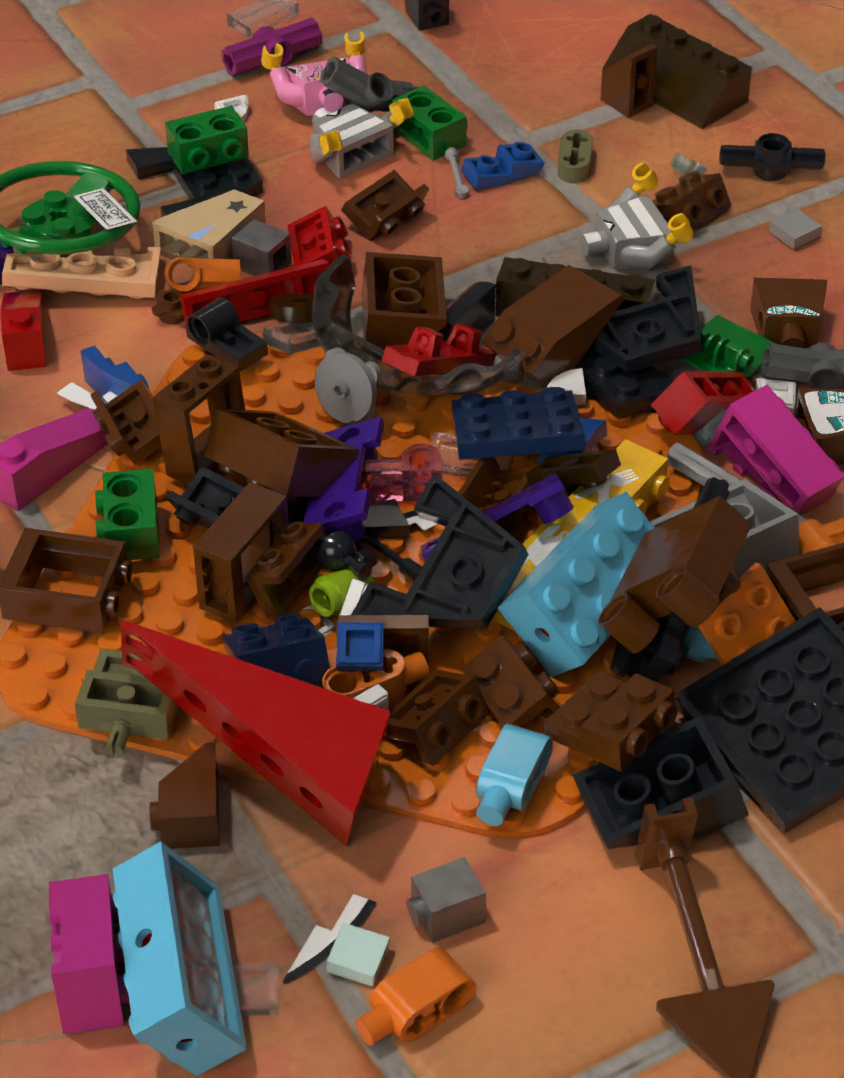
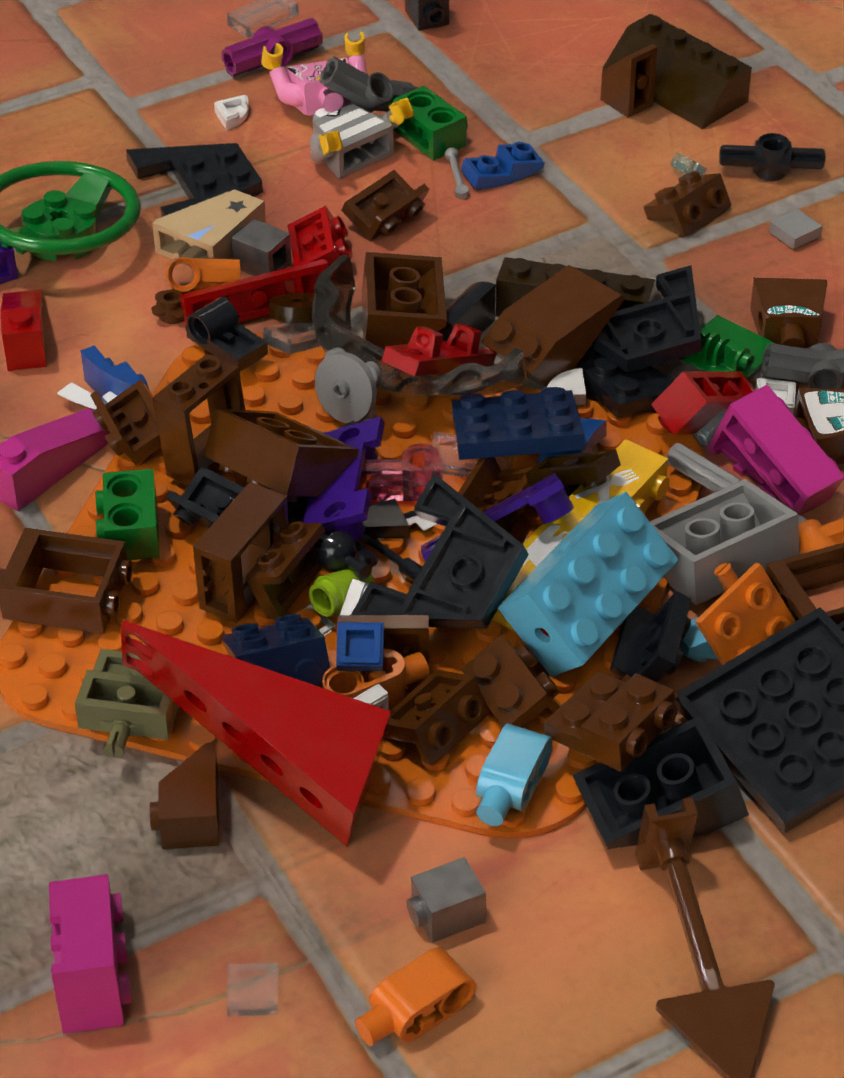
(84, 272): light nougat wing -> none
(104, 208): white sticker -> none
(177, 960): medium azure brick -> none
(207, 139): green brick -> none
(322, 940): white sticker -> none
(357, 954): light aqua tile -> none
(580, 156): olive beam -> none
(633, 229): light grey torso -> none
(678, 570): reddish brown piece -> none

